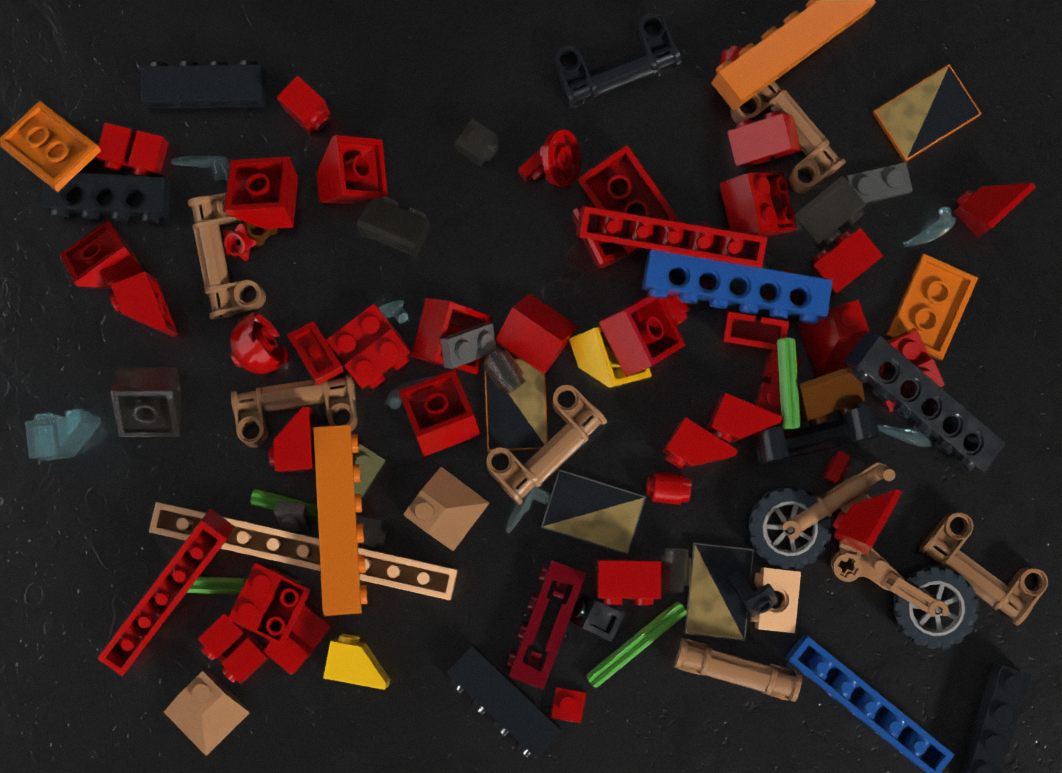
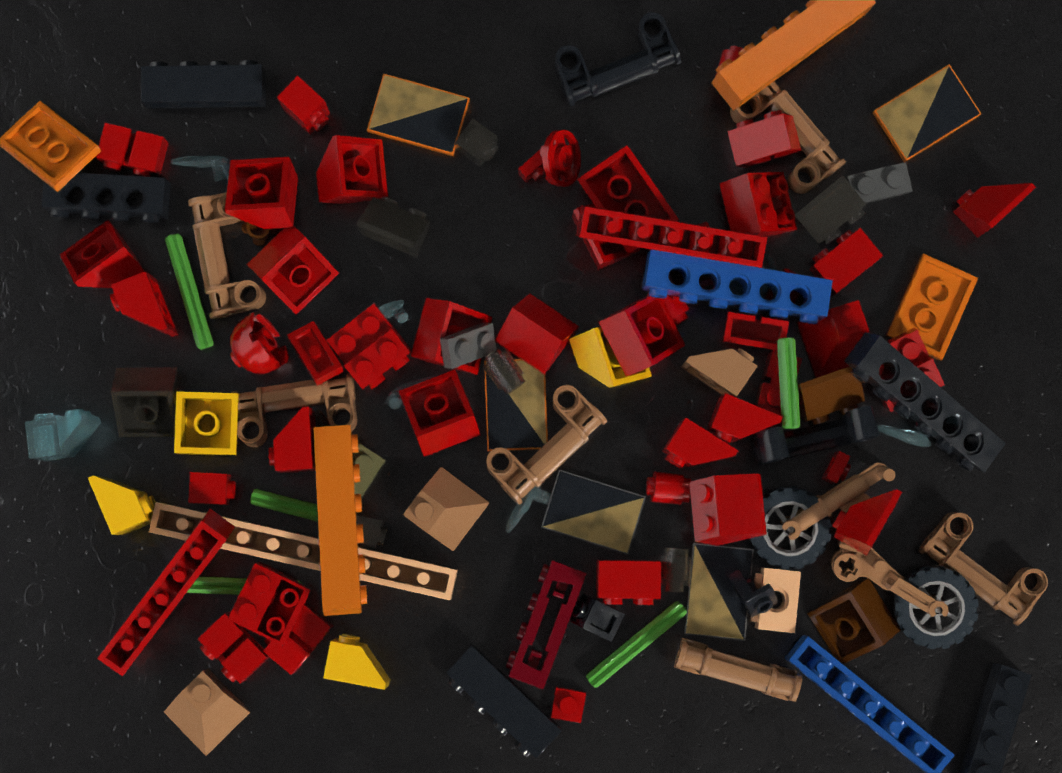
(122, 505): none -> yellow slope
(189, 291): none -> bright green axle
(206, 423): none -> yellow slope
(211, 488): none -> red brick
(232, 246): red plate -> none
(292, 516): dark grey plate -> none
(293, 268): none -> red slope
(418, 114): none -> tile
(722, 370): none -> medium nougat slope
(727, 508): none -> red slope
(854, 621): none -> reddish brown slope
(936, 230): clear light blue bar -> none

